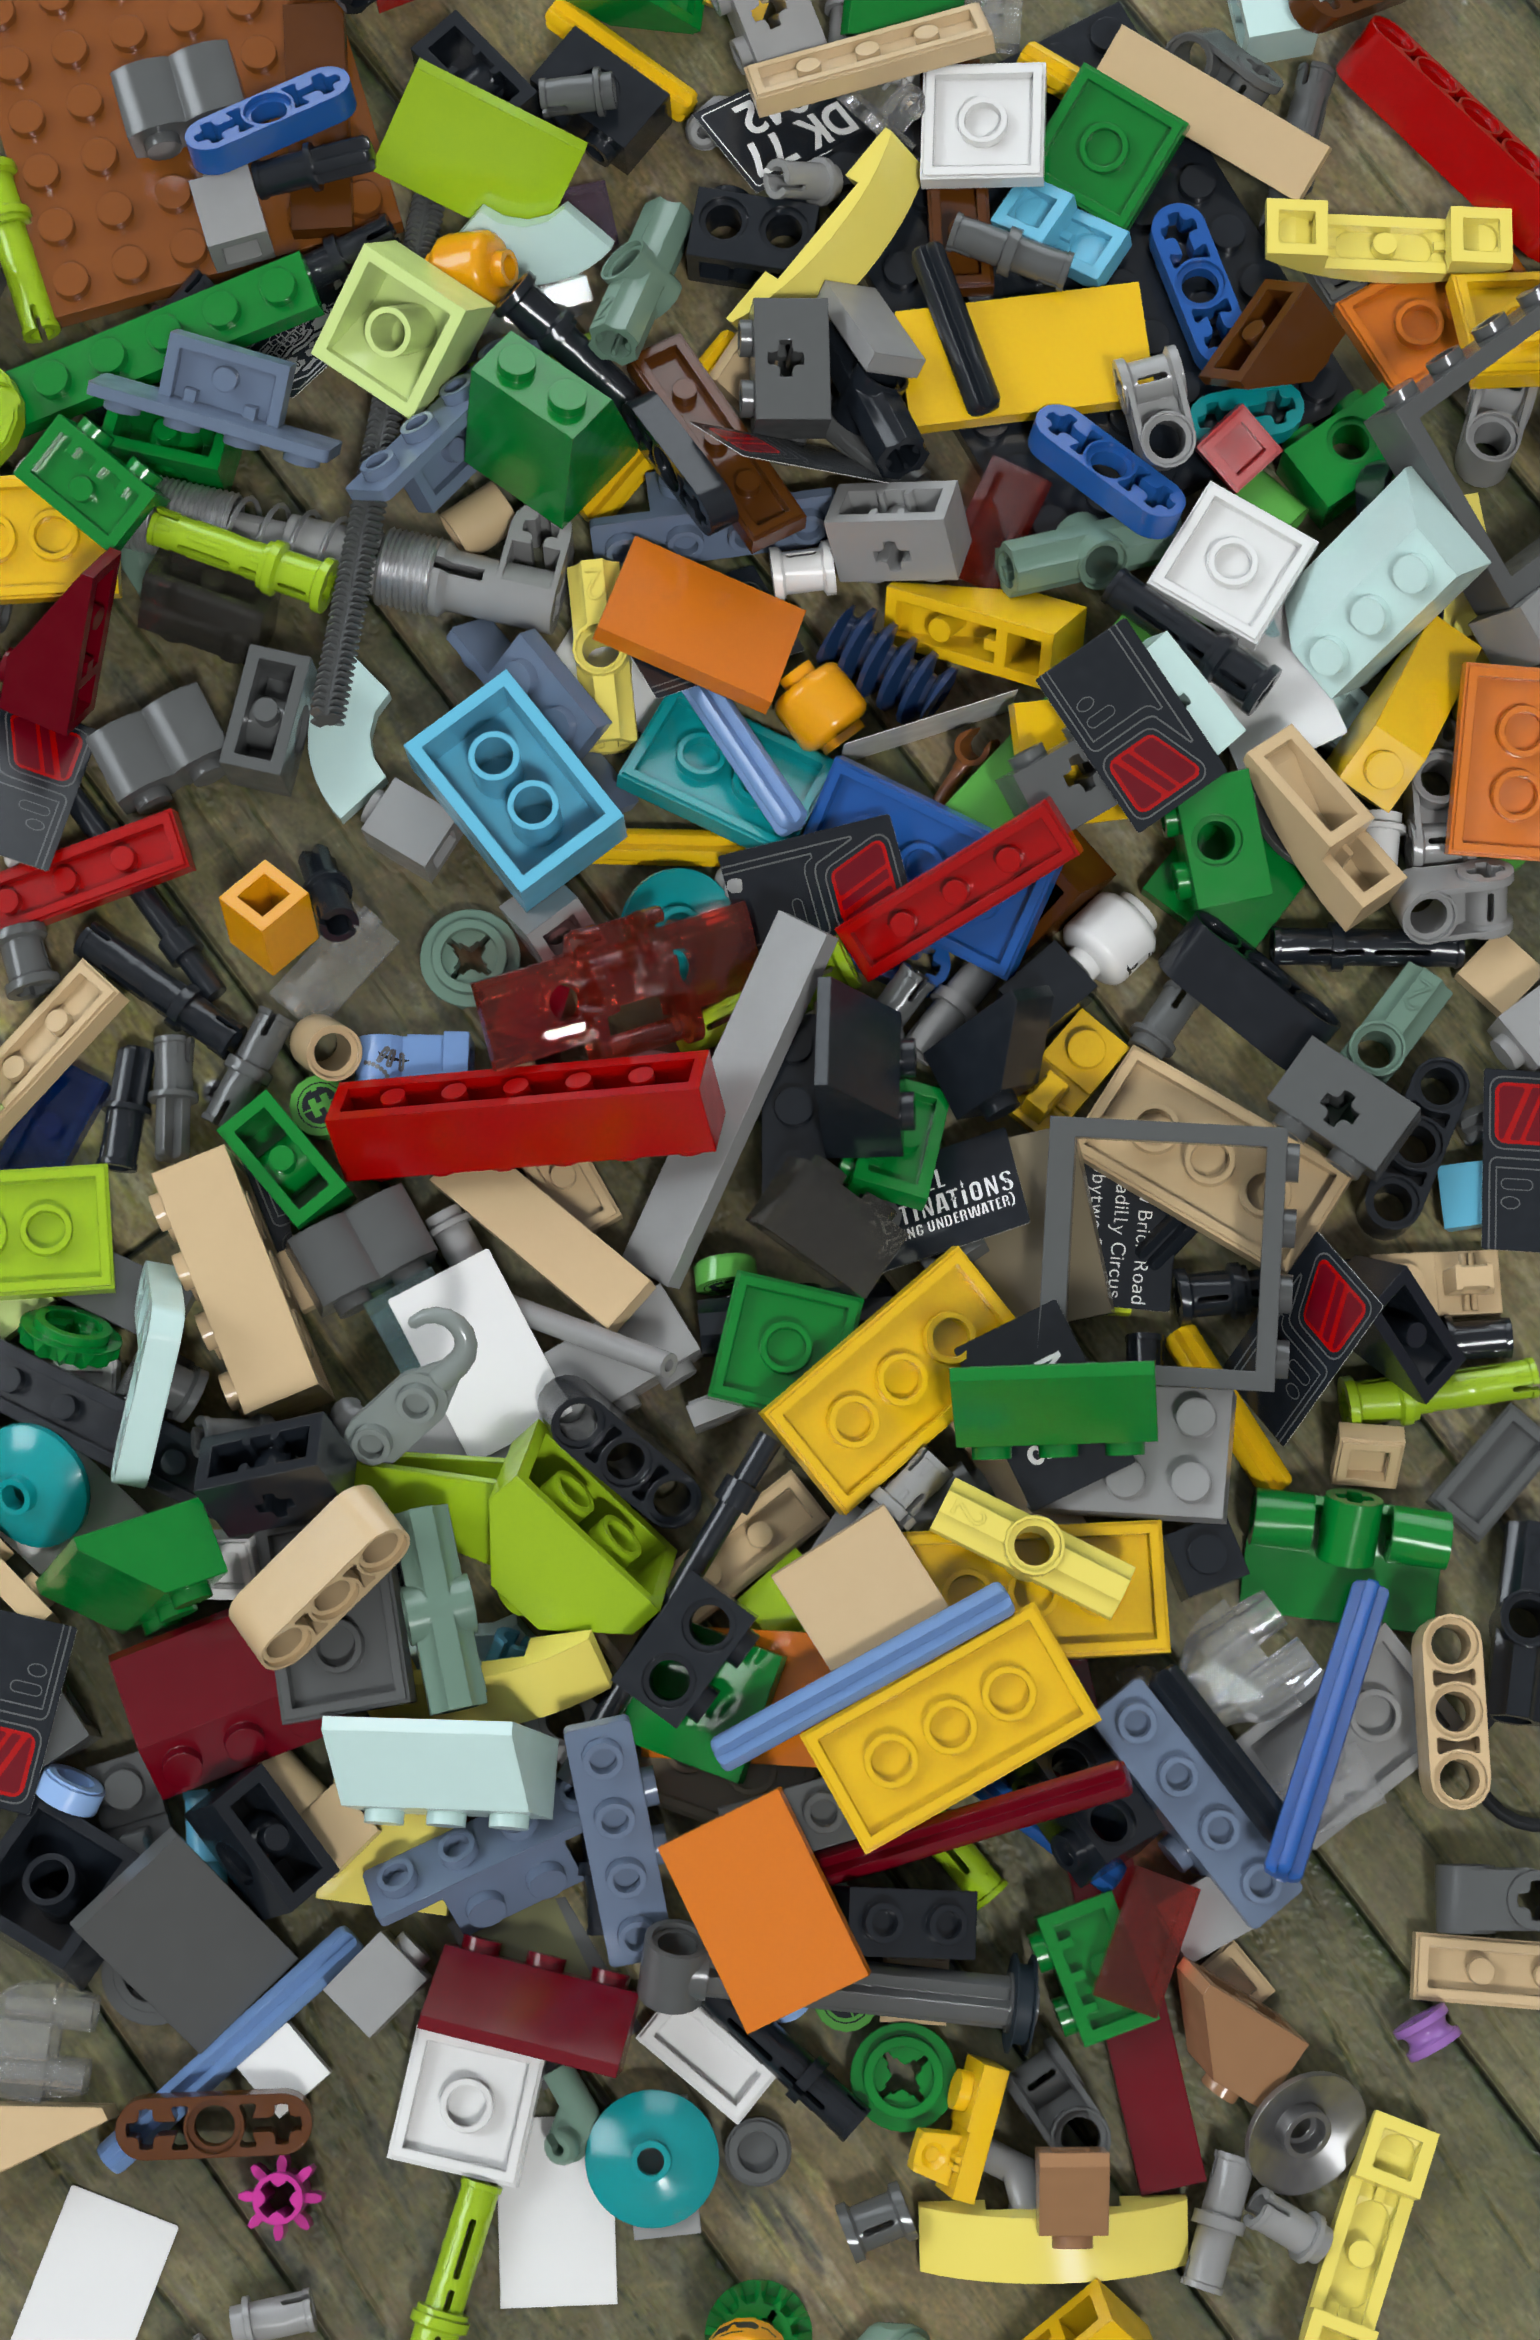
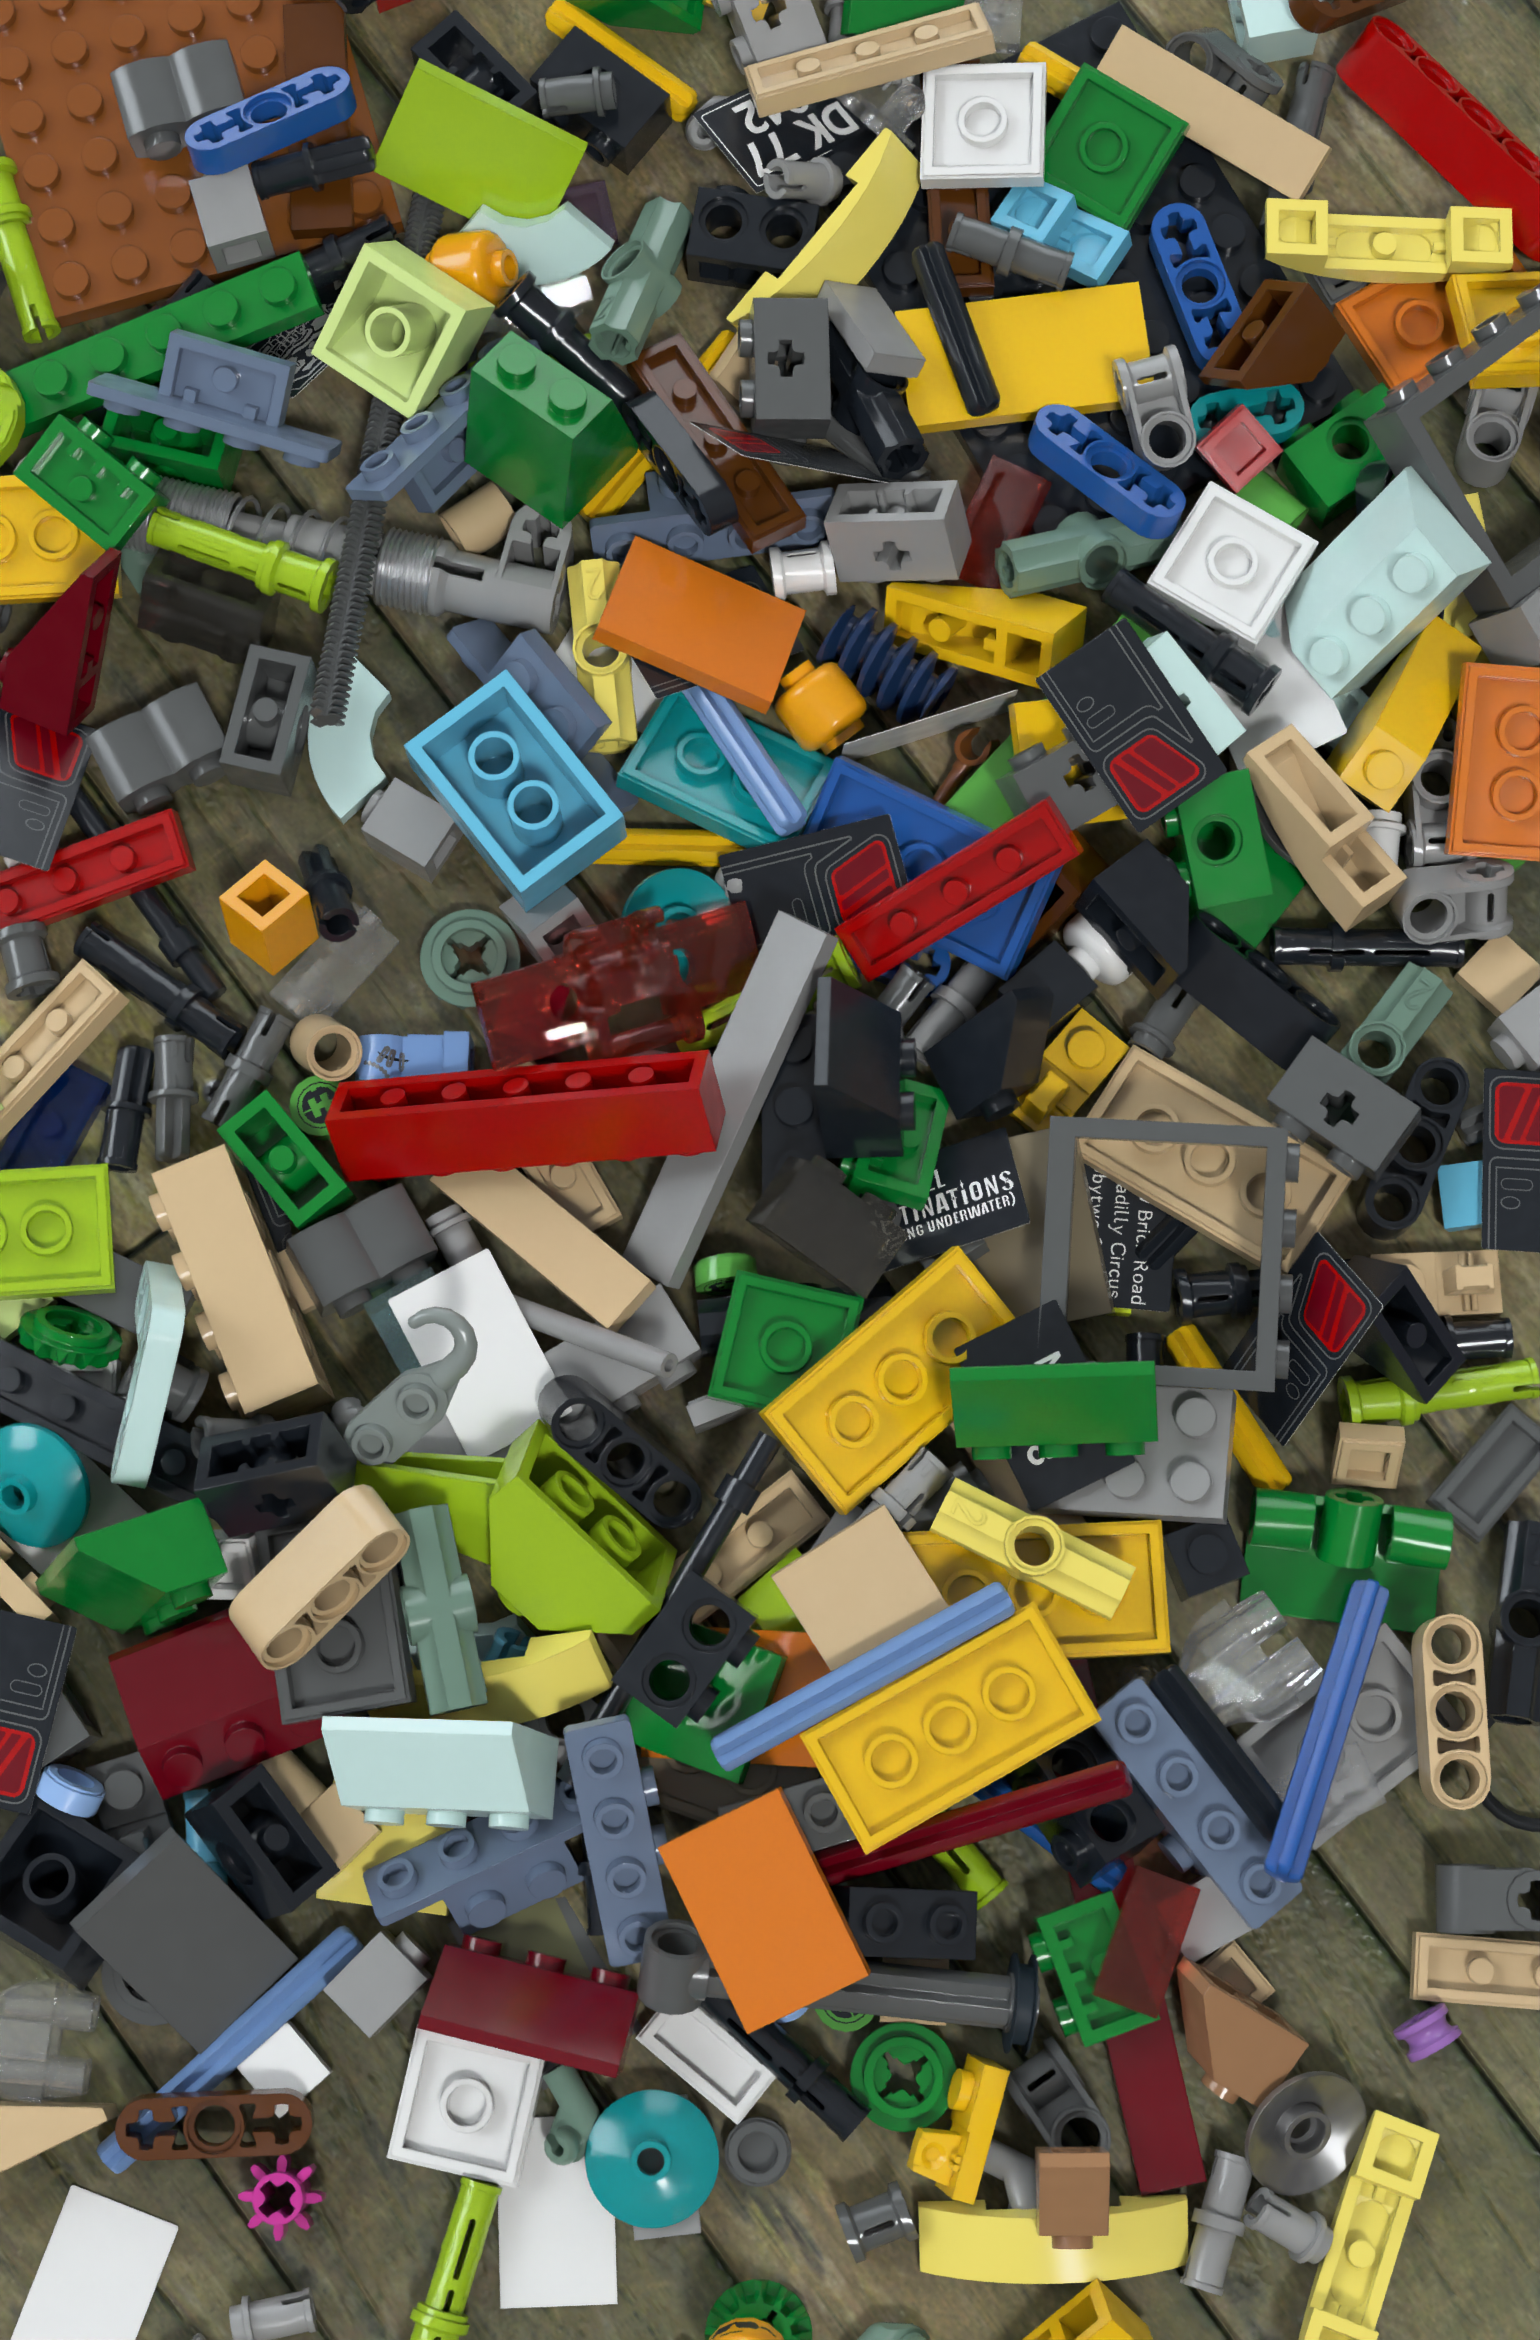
(1142, 915): none -> black slope

